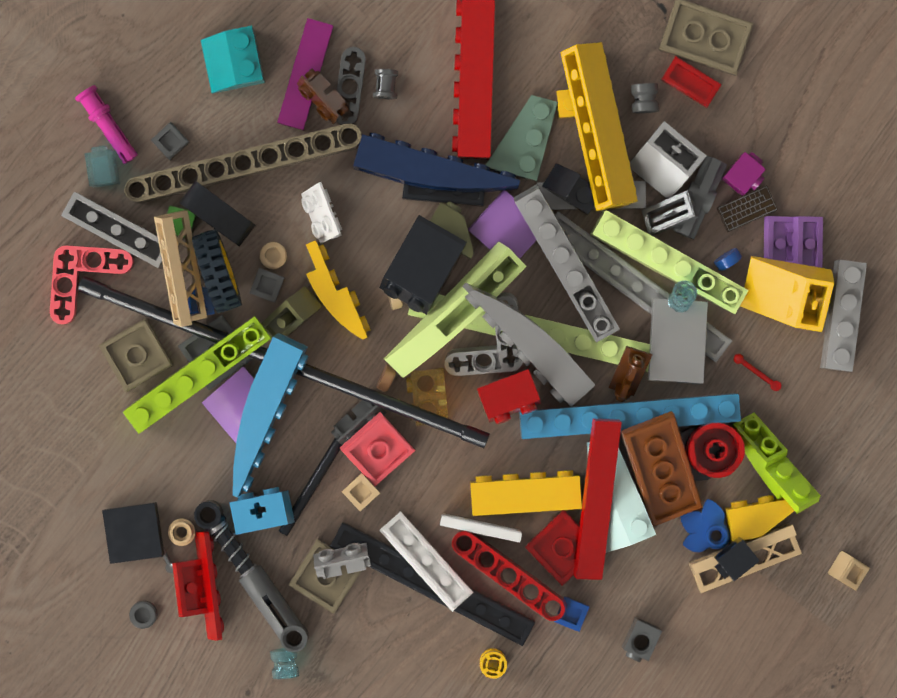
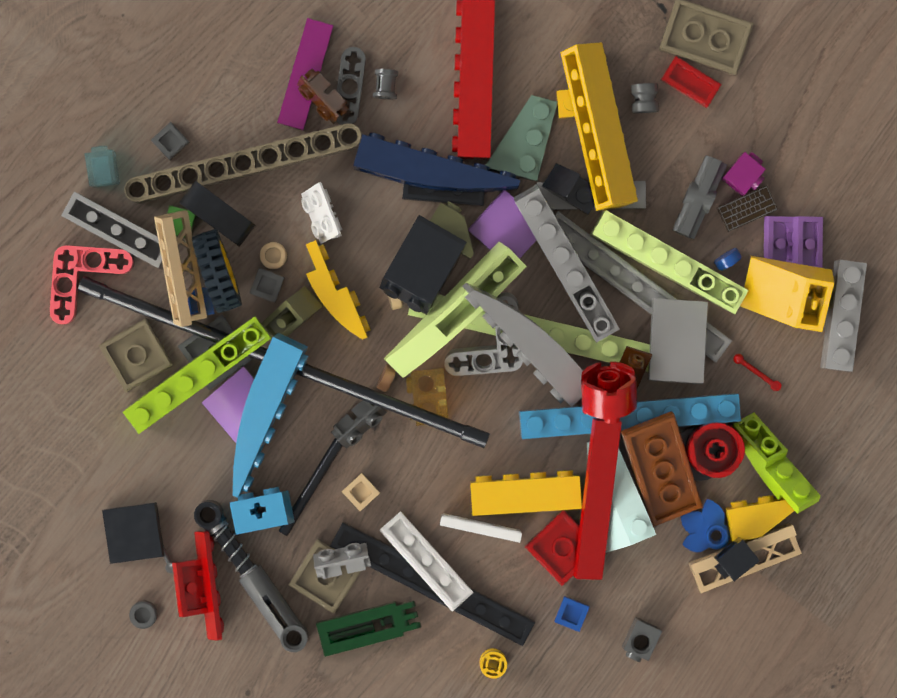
(100, 114): dark pink pin -> none
(175, 538): tan plate -> none
(232, 59): teal slope -> none
(284, 669): clear light blue wheel -> none
(358, 630): none -> dark green hinge
(377, 449): coral tile -> none
(509, 397): red slope -> none
(523, 577): red beam -> none
(609, 391): none -> red brick
(666, 160): light grey slope -> none
(688, 291): clear light blue bush -> none
(690, 206): dark grey tile -> none
(848, 570): tan slope -> none

